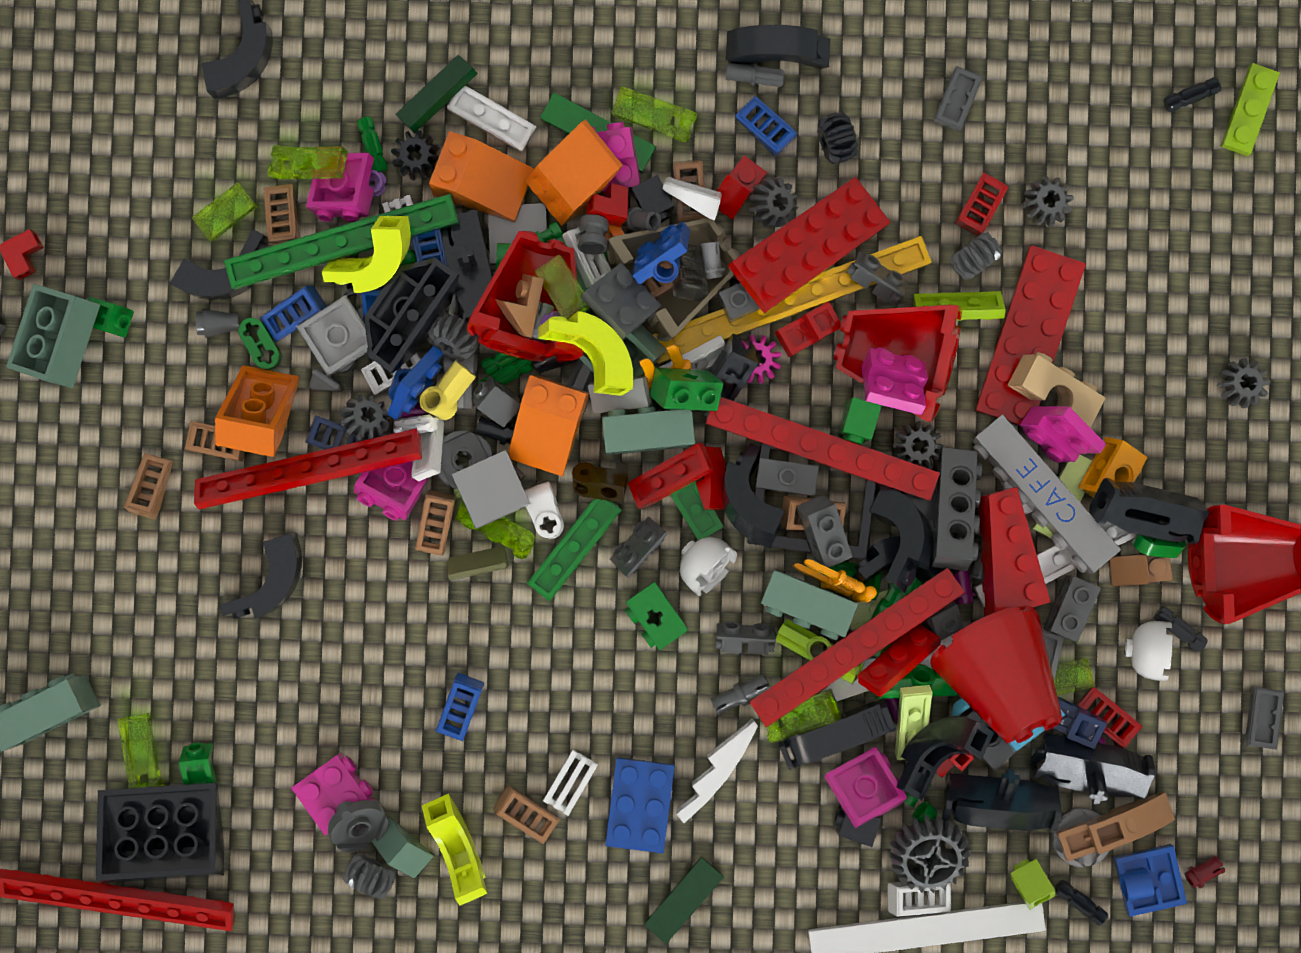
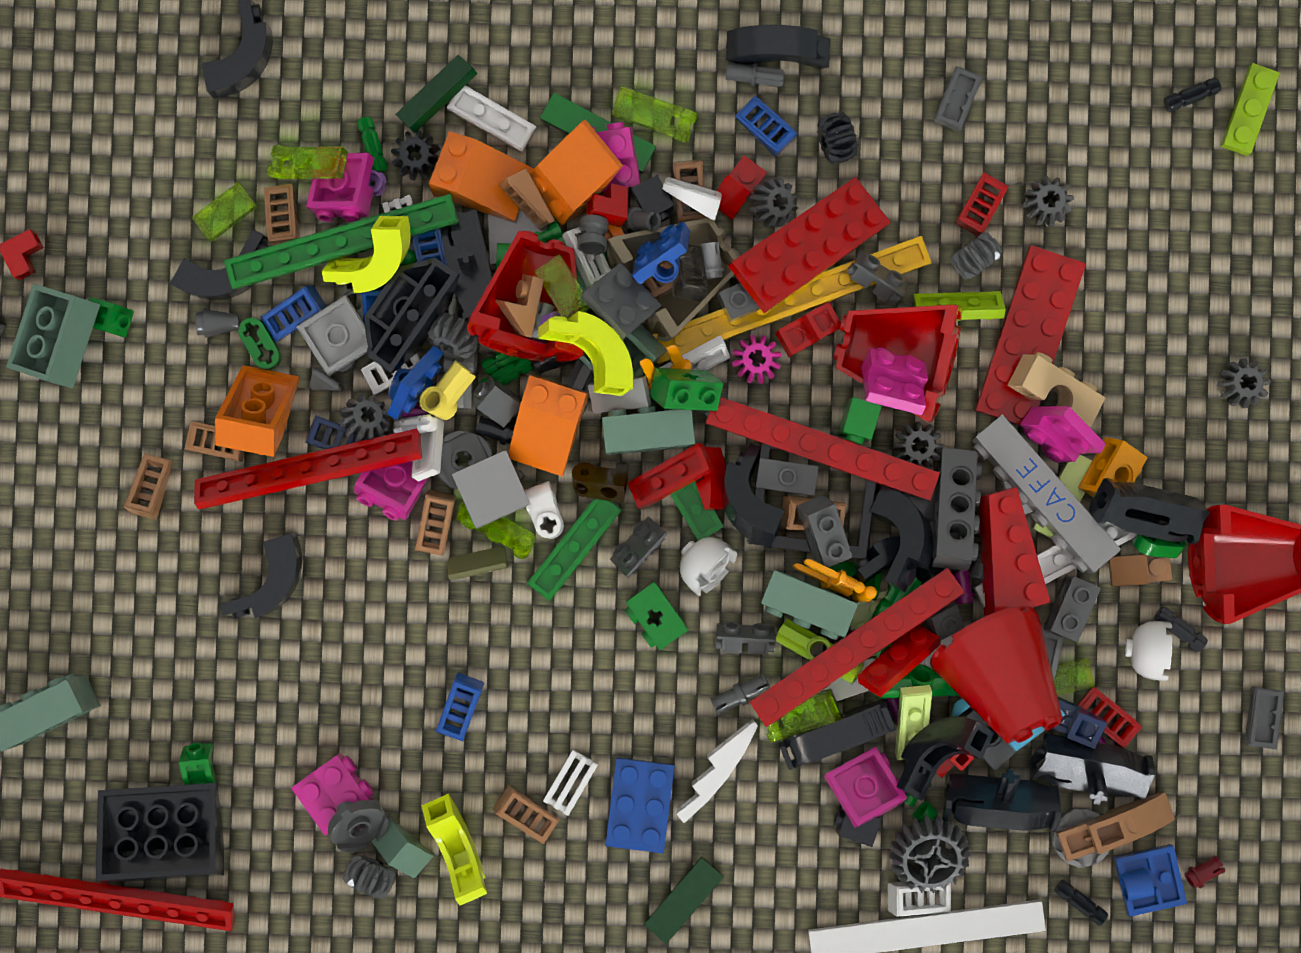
(139, 750): clear neon green plate -> none
(527, 197): none -> medium nougat slope
(734, 366): black hinge -> none
(1032, 883): lime brick -> none

